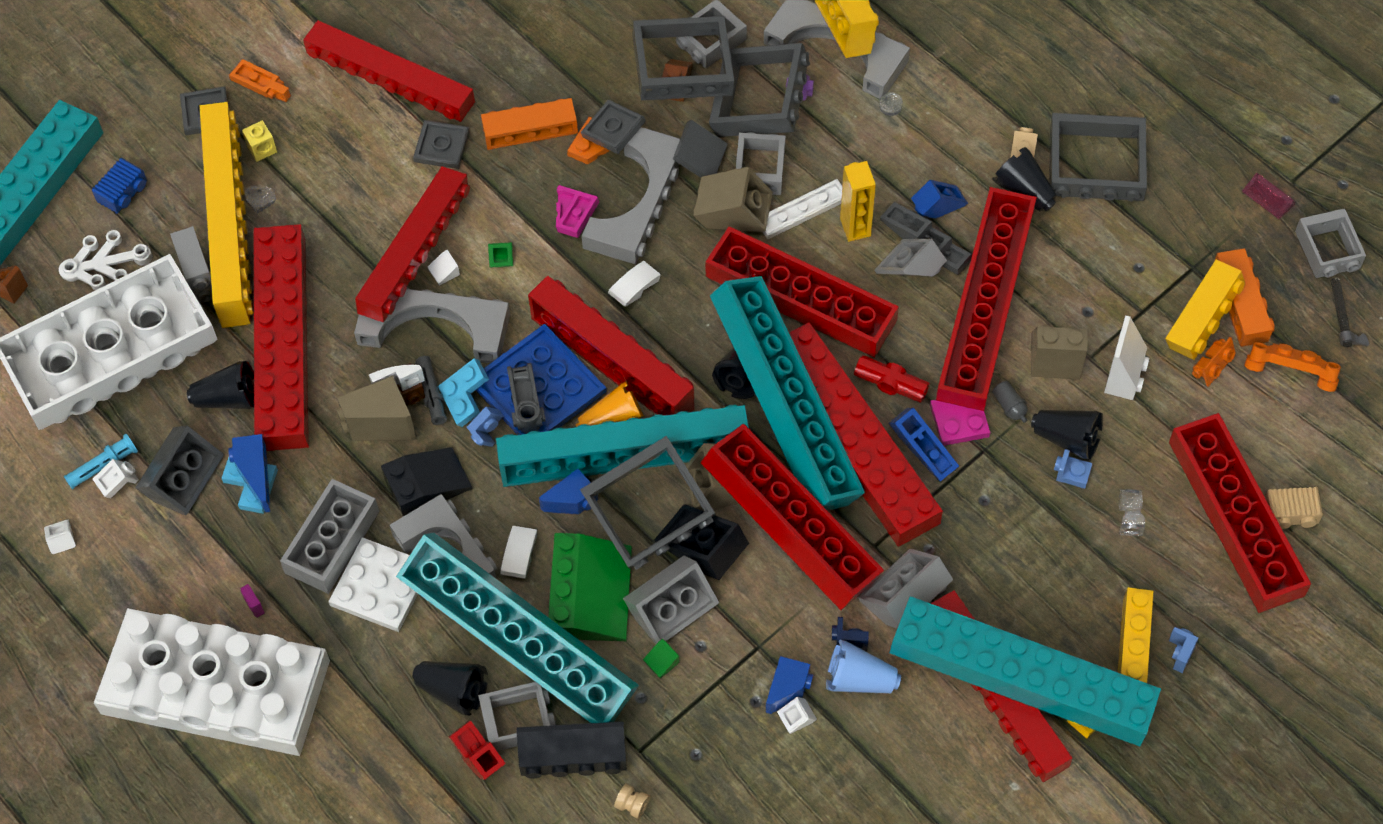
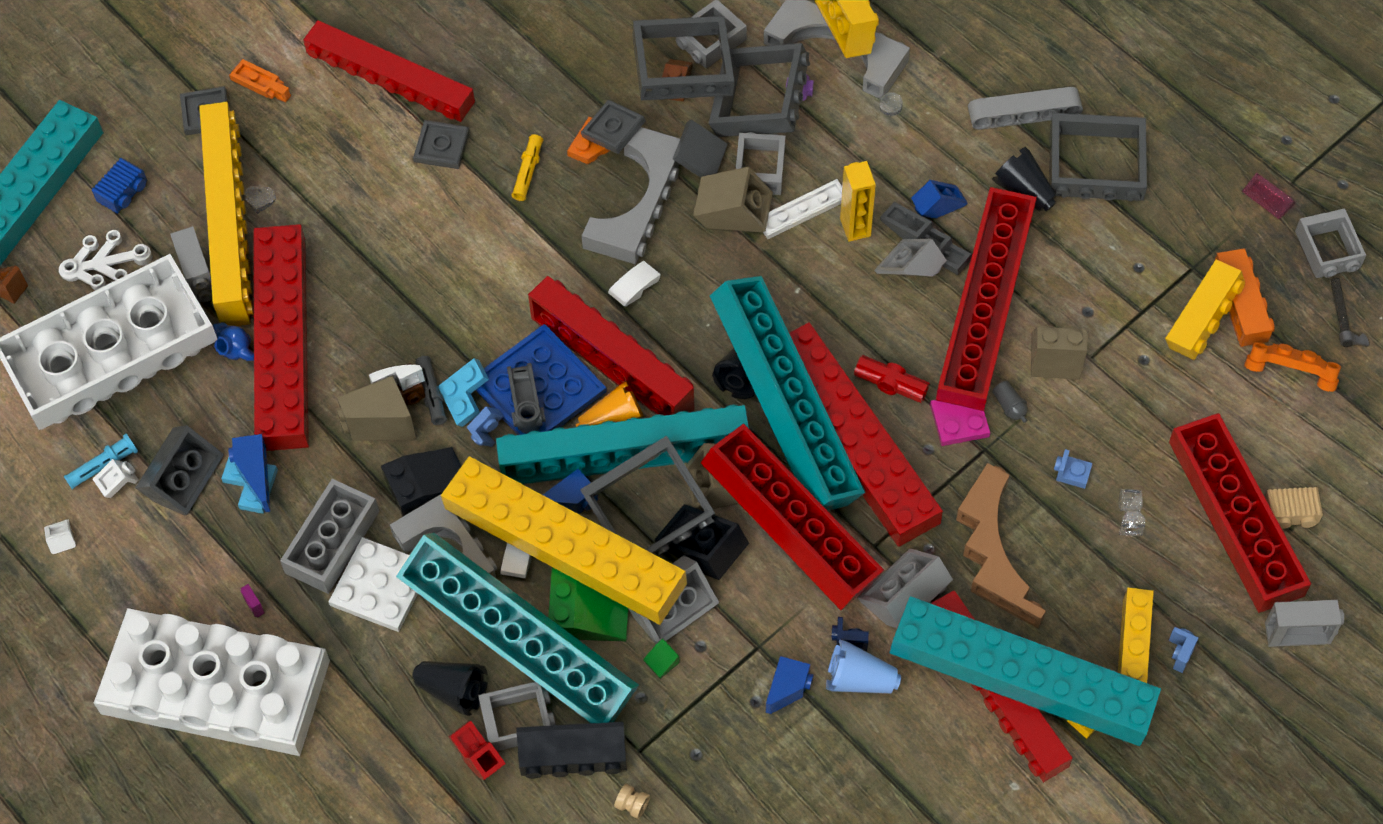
(225, 389): black cone -> none
(232, 342): none -> blue piece
(259, 141): light yellow brick -> none
(412, 244): red brick -> none
(444, 268): white slope -> none
(482, 319): light grey arch -> none
(500, 254): green slope -> none
(529, 123): orange brick -> none
(530, 158): none -> yellow pin
(564, 540): none -> yellow brick
(574, 210): dark pink wing -> none
(796, 714): white slope -> none
(806, 291): red brick -> none
(923, 443): blue slope -> none
(997, 578): none -> medium nougat arch
(1023, 107): none -> light grey beam
(1023, 138): tan bracket -> none
(1070, 429): black cone -> none
(1127, 363): white slope -> none
(1221, 354): orange hinge -> none
(1303, 623): none -> light grey window

